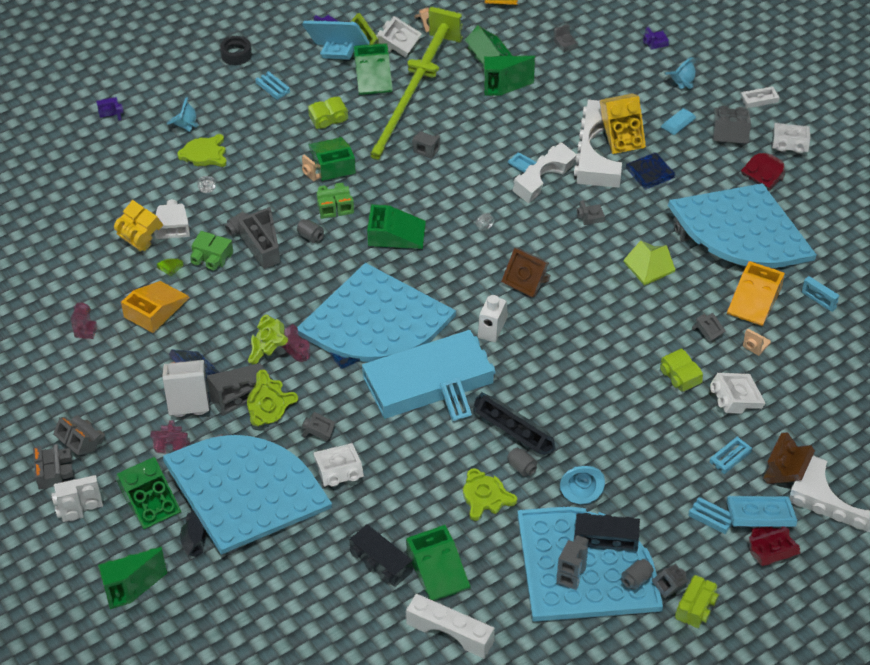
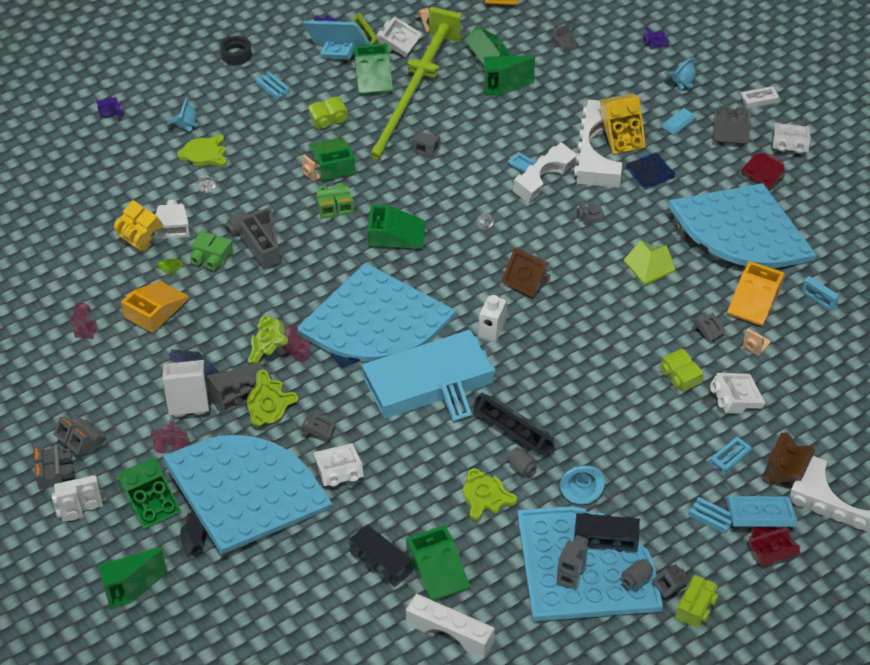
(310, 230): dark grey brick -> none

